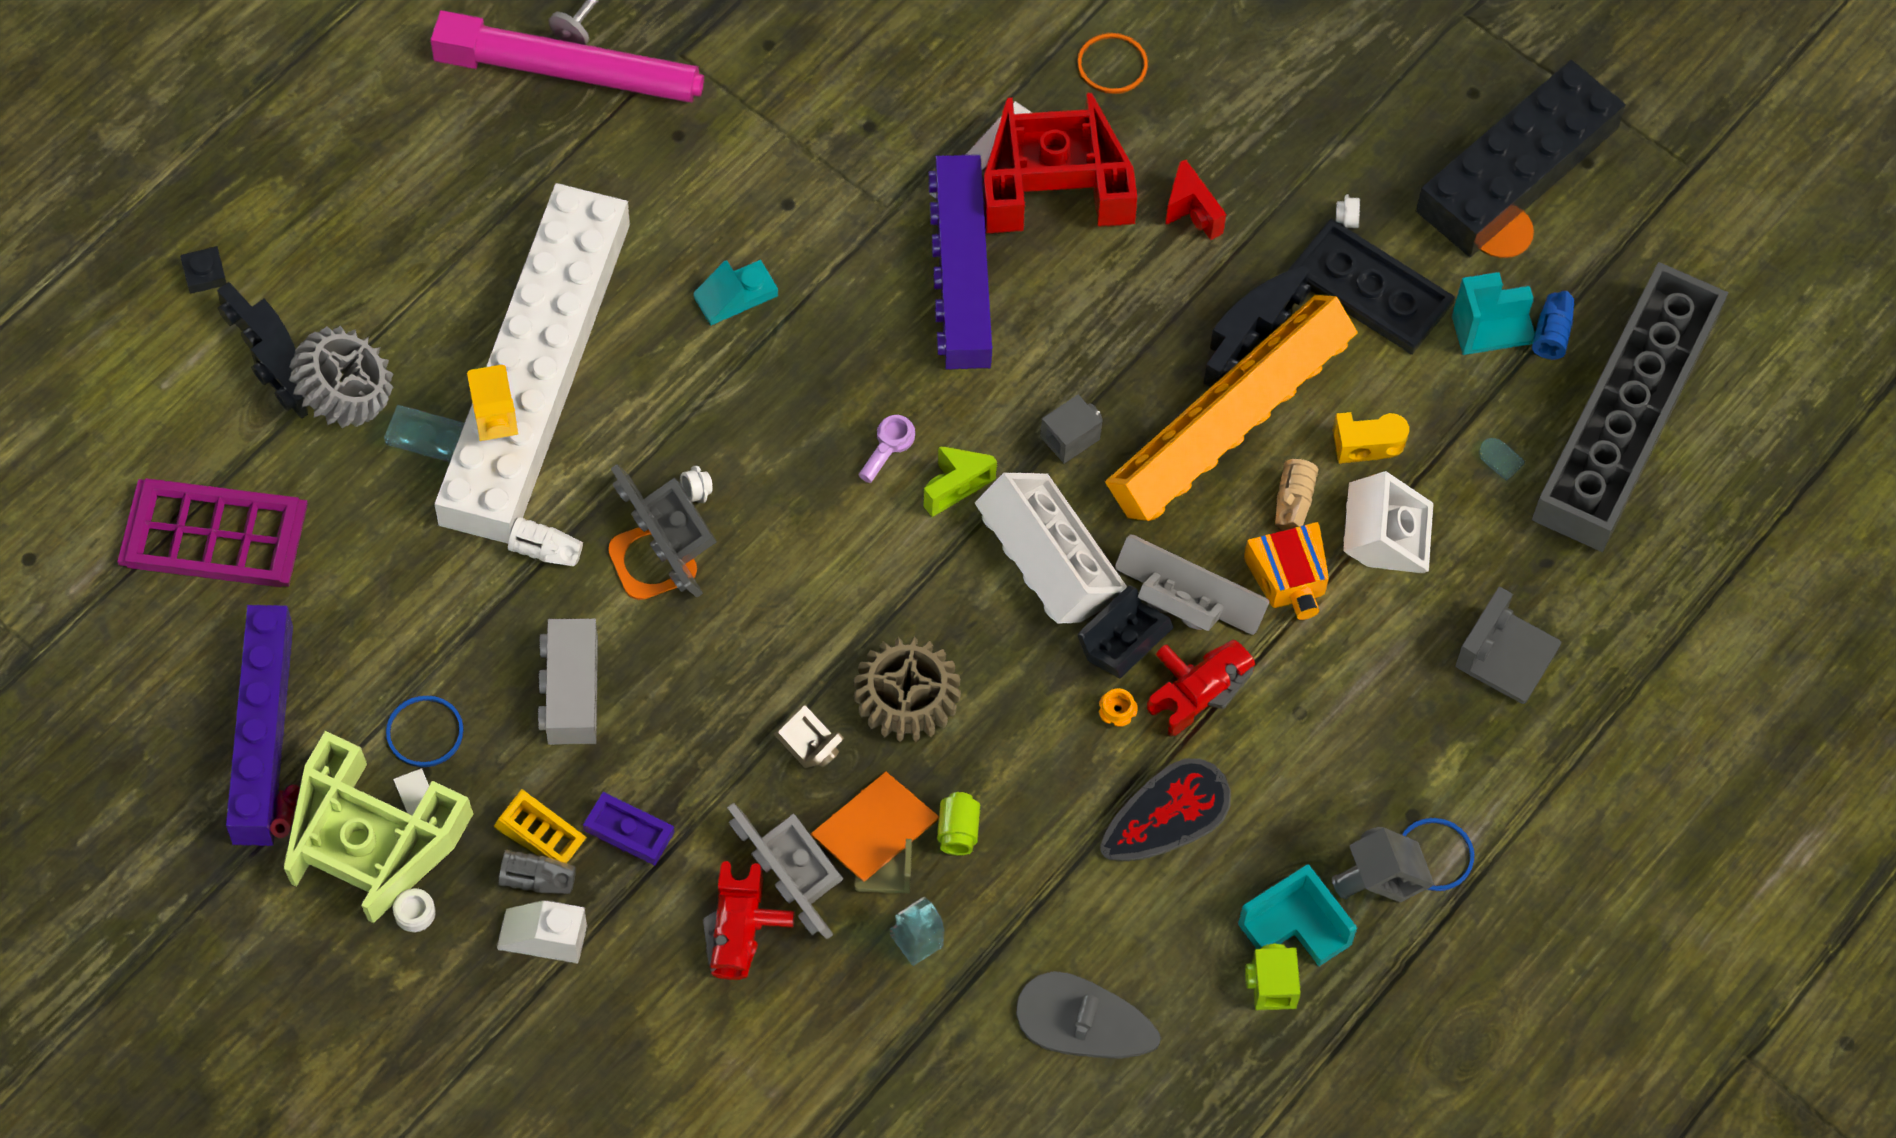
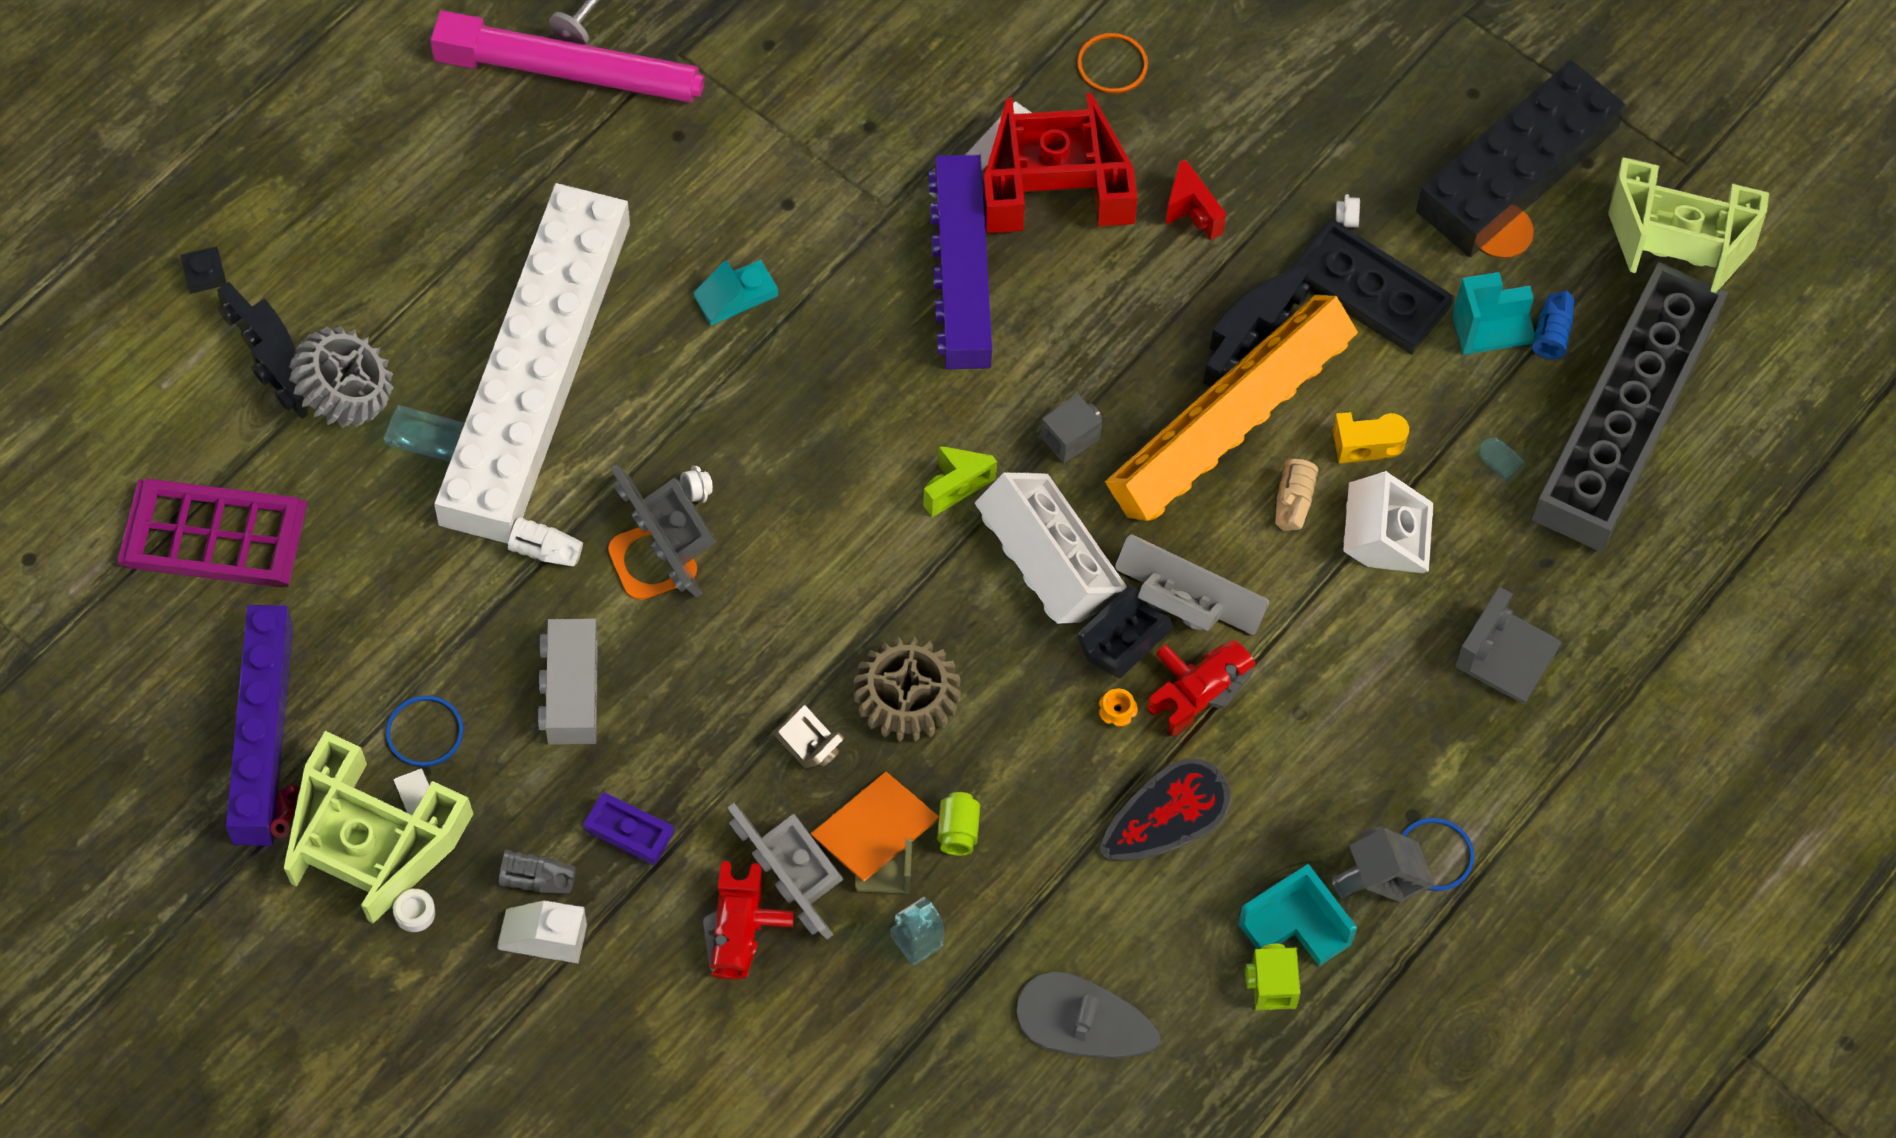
(492, 402): yellow bracket -> none
(538, 811): yellow slope -> none
(894, 435): lavender plate -> none
(1290, 568): torso -> none
(1684, 223): none -> yellowish green wedge

